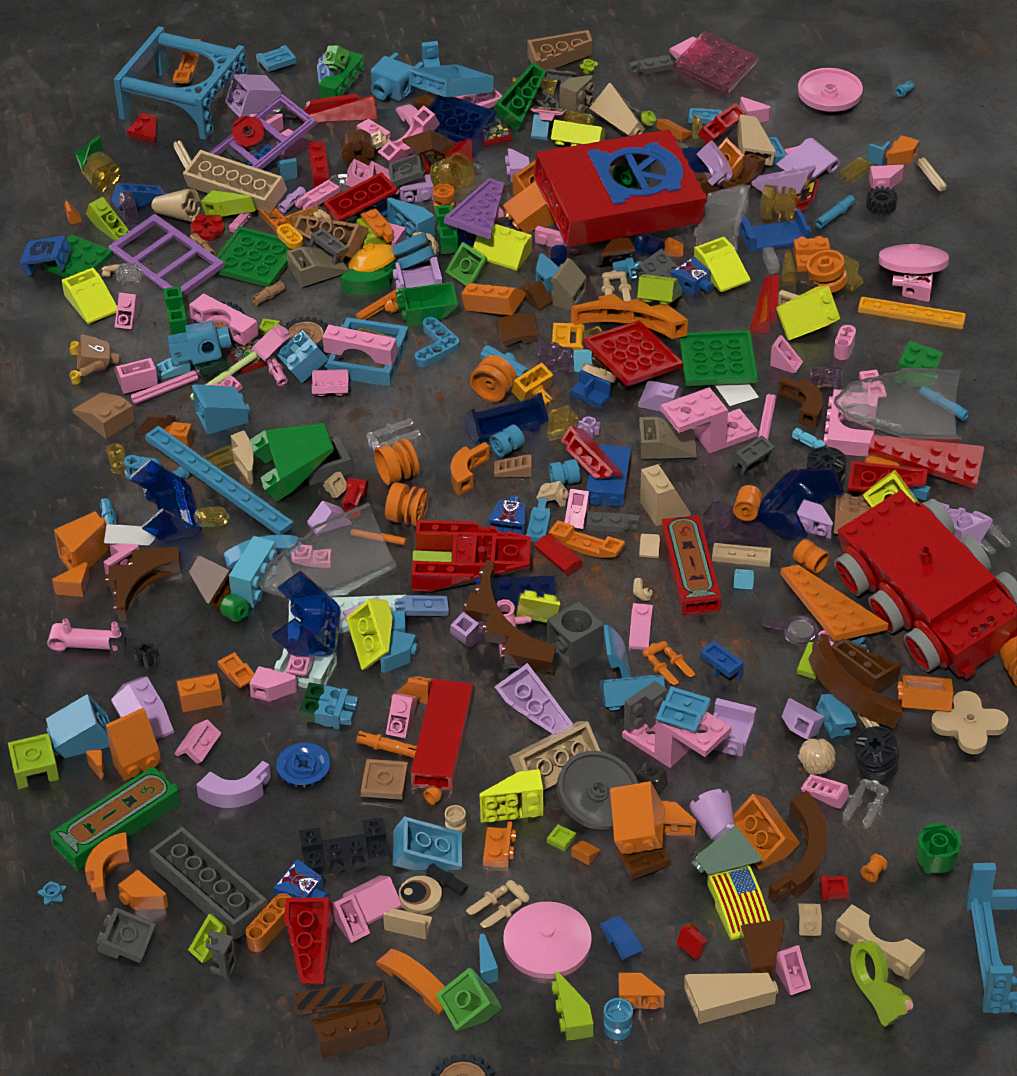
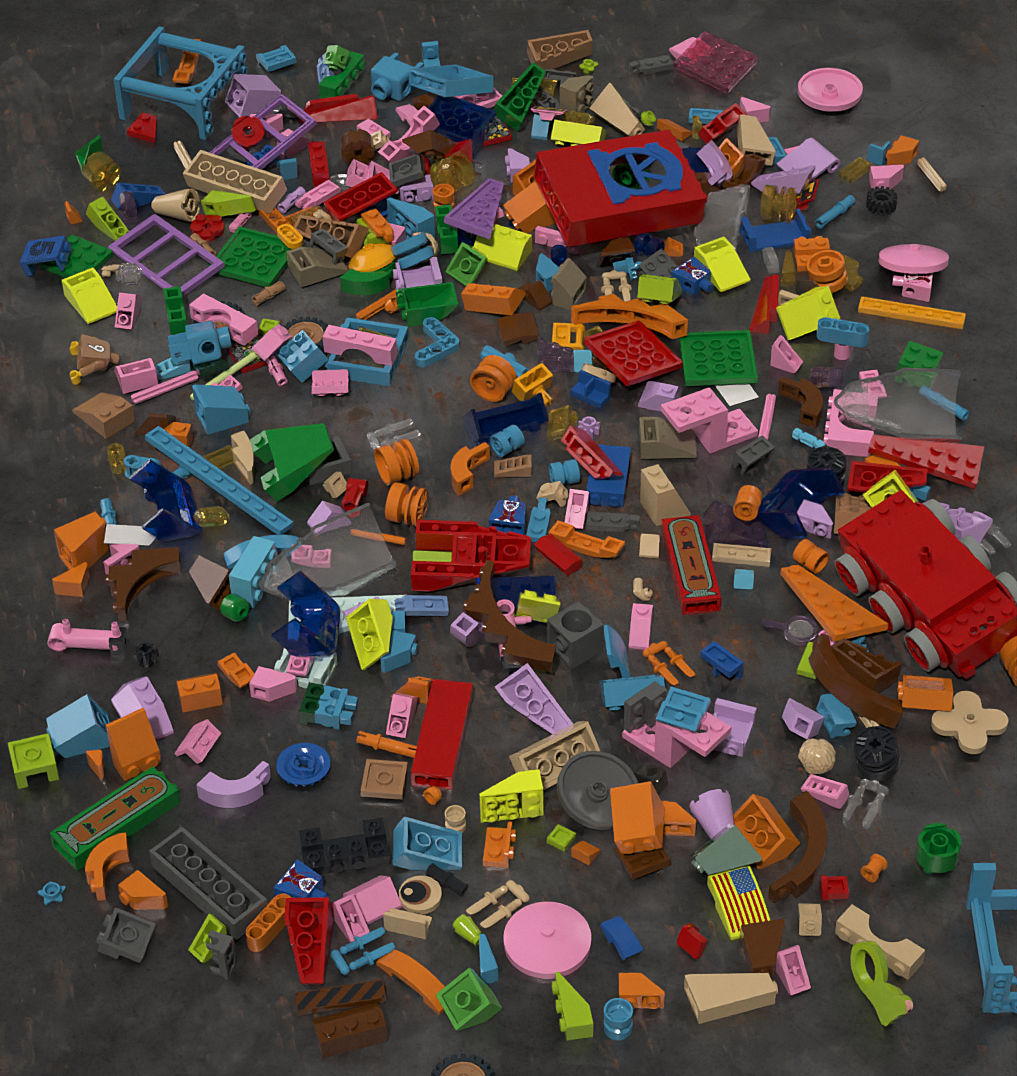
(368, 958): none -> dark azure piece
(467, 929): none -> lime cone
(843, 332): none -> dark azure beam
(901, 90): dark azure pin -> none

